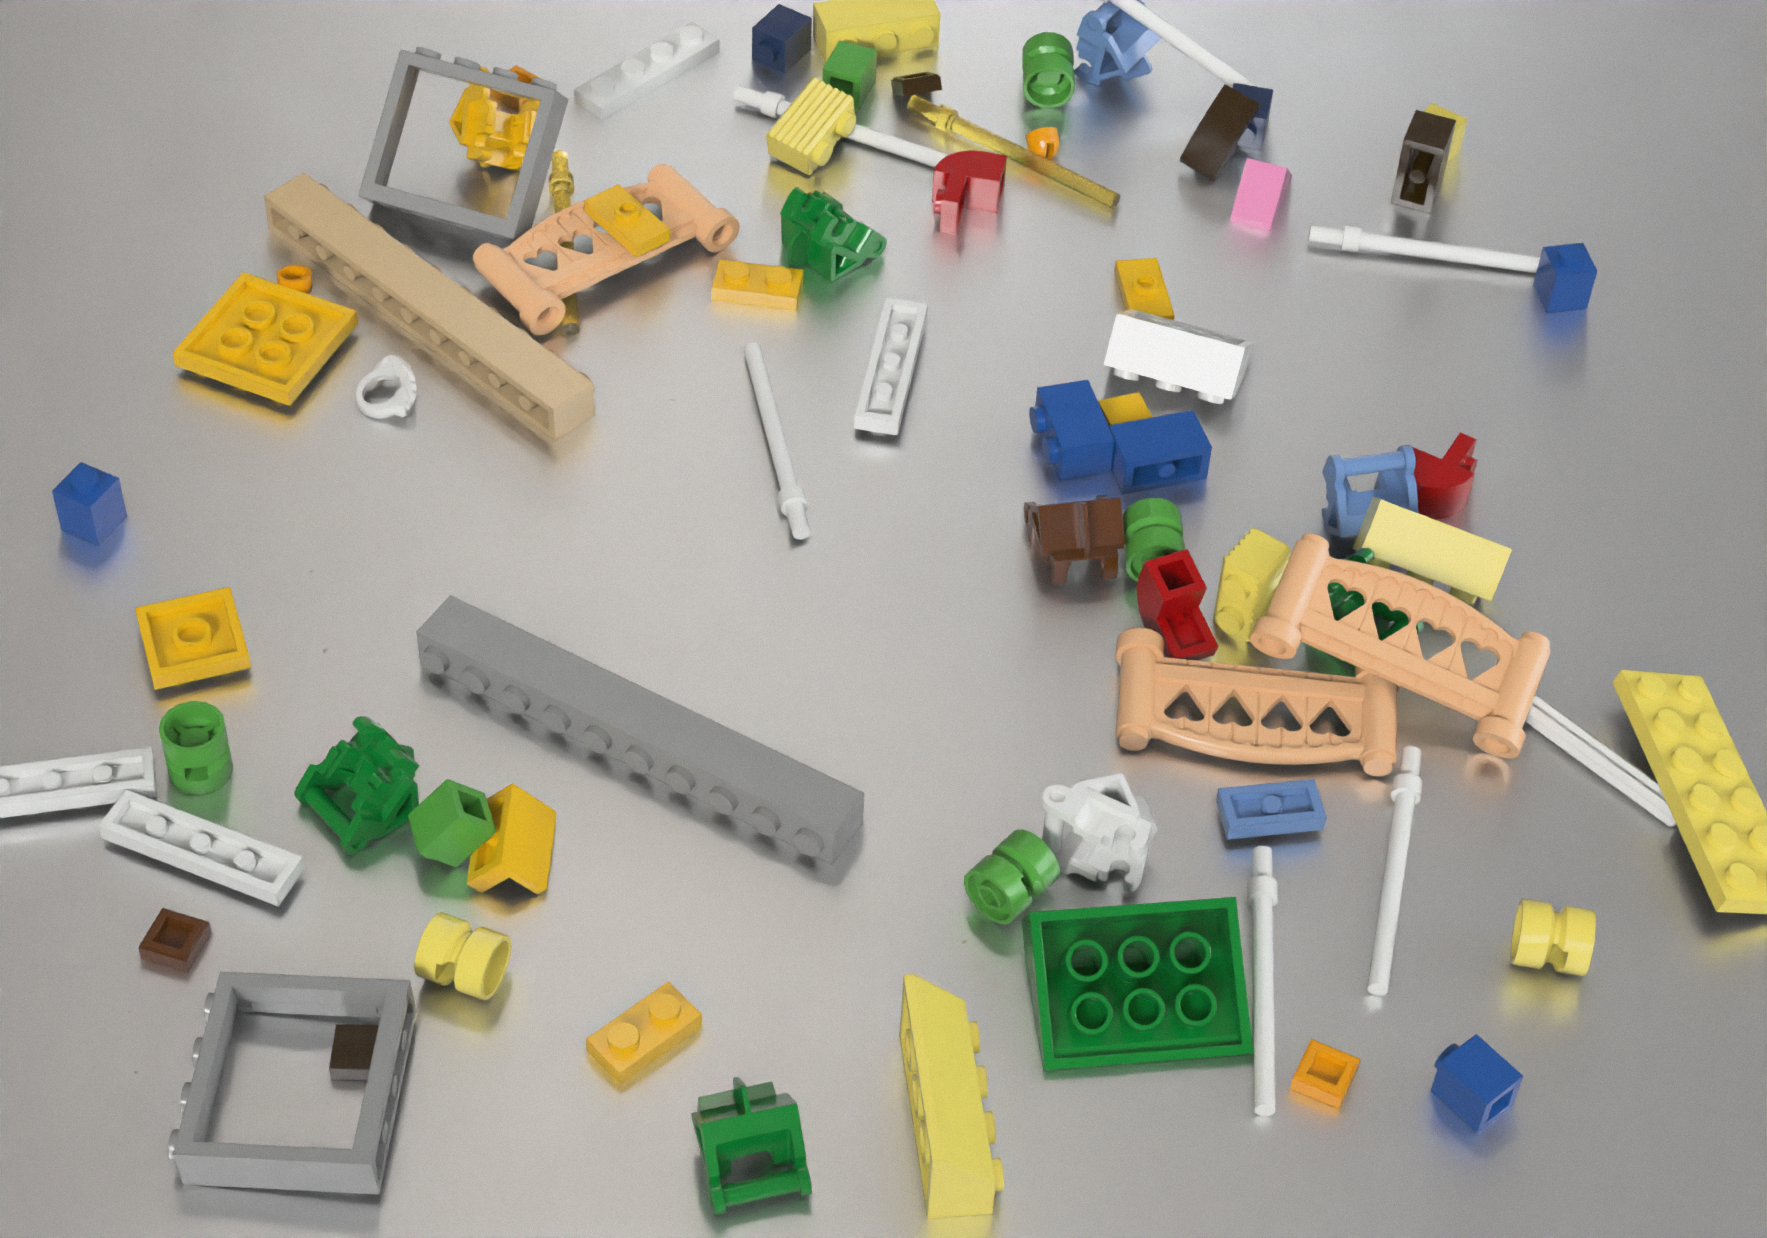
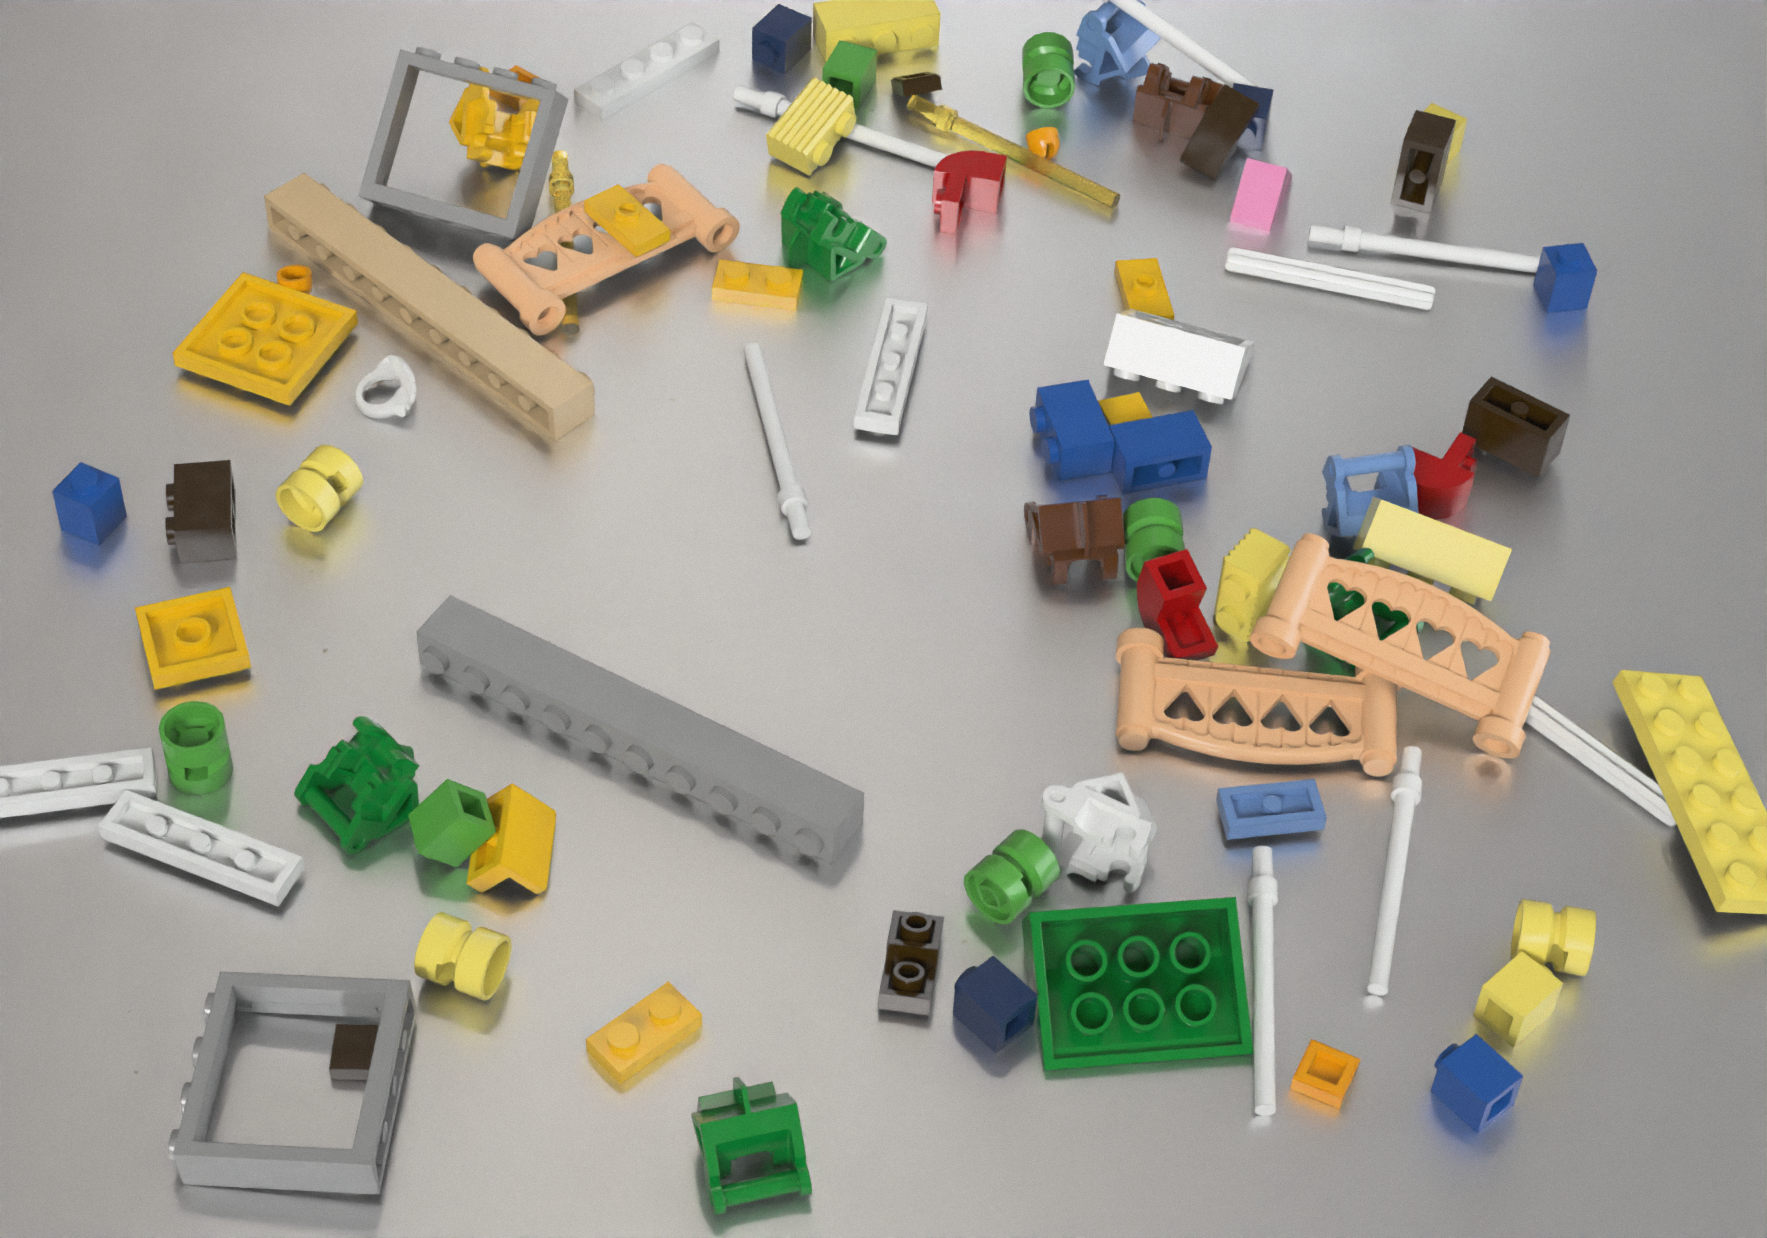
(175, 940): reddish brown tile -> none
(203, 511): none -> dark brown brick
(319, 488): none -> light yellow wheel
(911, 962): none -> dark brown slope
(947, 1103): light yellow slope -> none
(994, 1003): none -> dark blue brick
(1173, 103): none -> reddish brown piece
(1330, 278): none -> white axle
(1515, 426): none -> dark brown brick
(1518, 998): none -> light yellow brick

